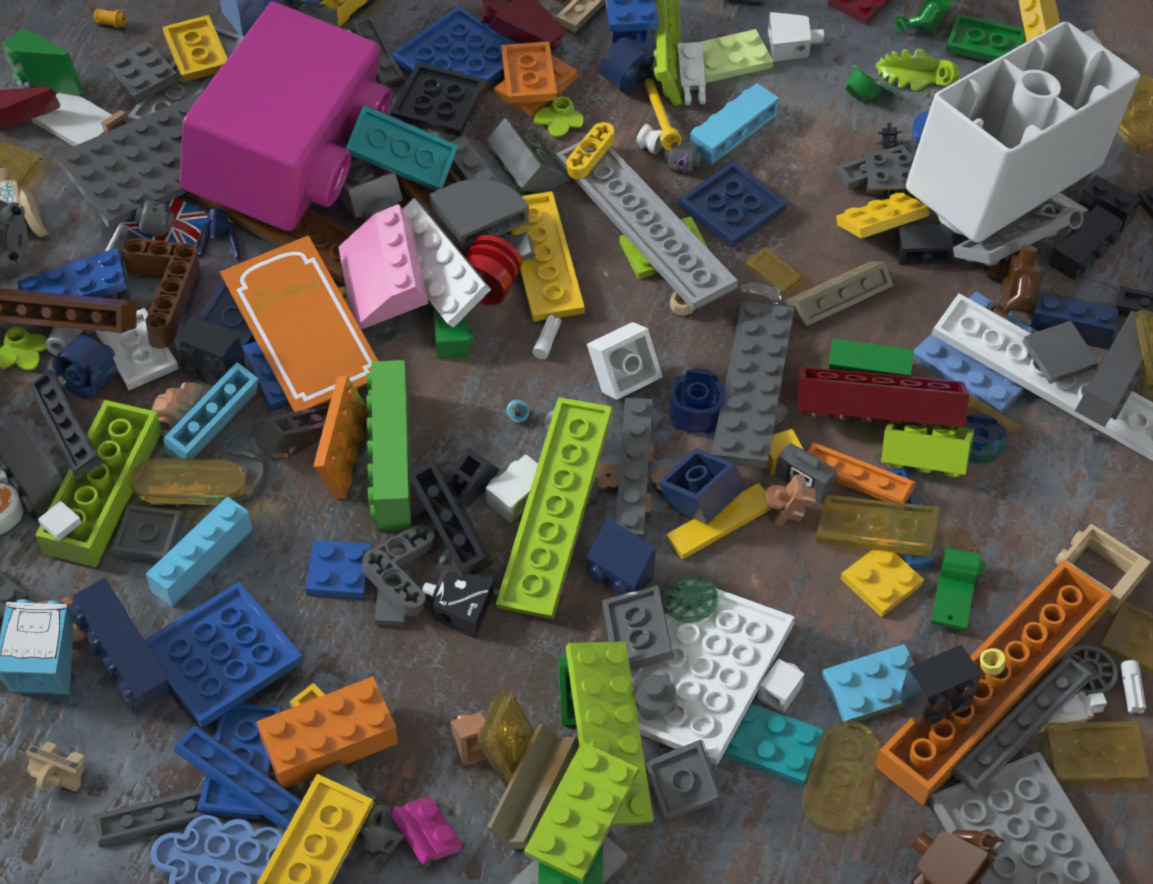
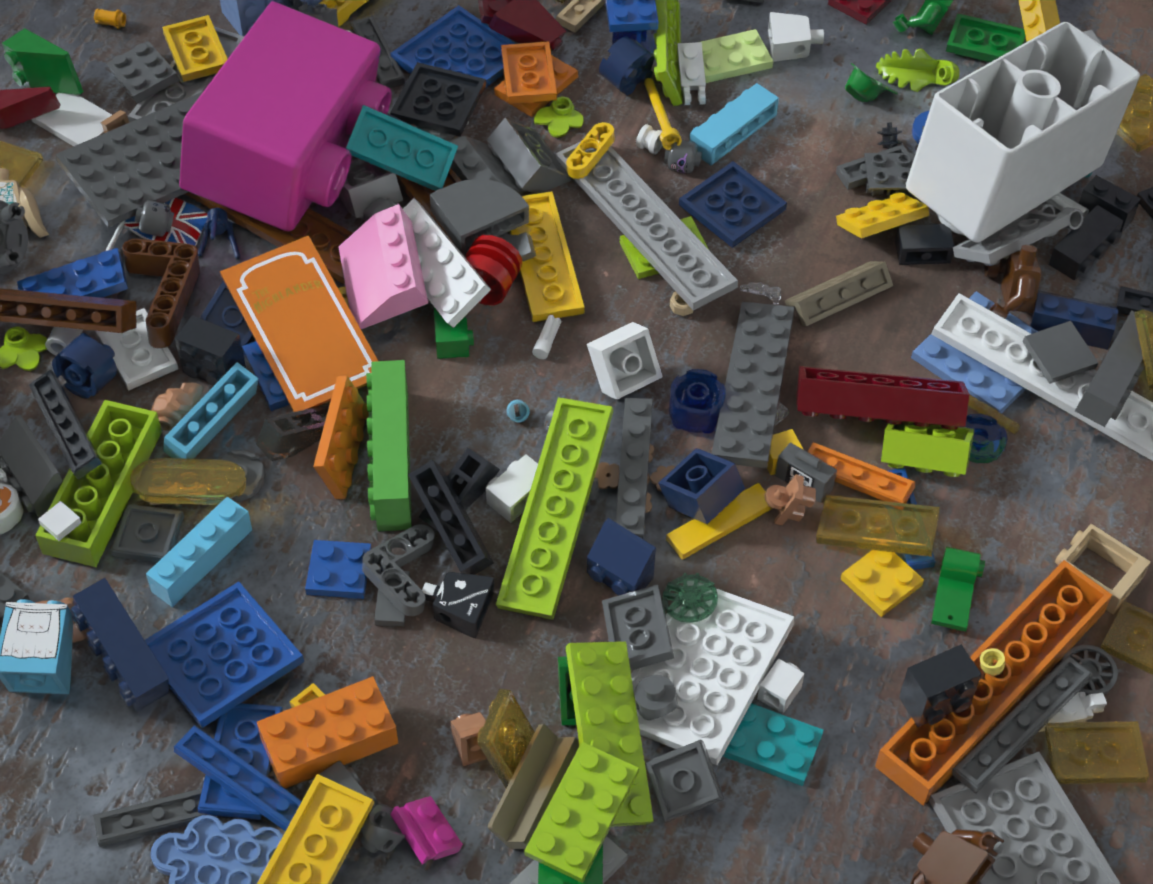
(52, 769): tan hips -> none
(774, 270): clear yellow tile -> none
(840, 777): clear yellow tile -> none
(869, 683): medium azure plate -> none
(870, 358): green brick -> none
(1133, 686): white piece -> none

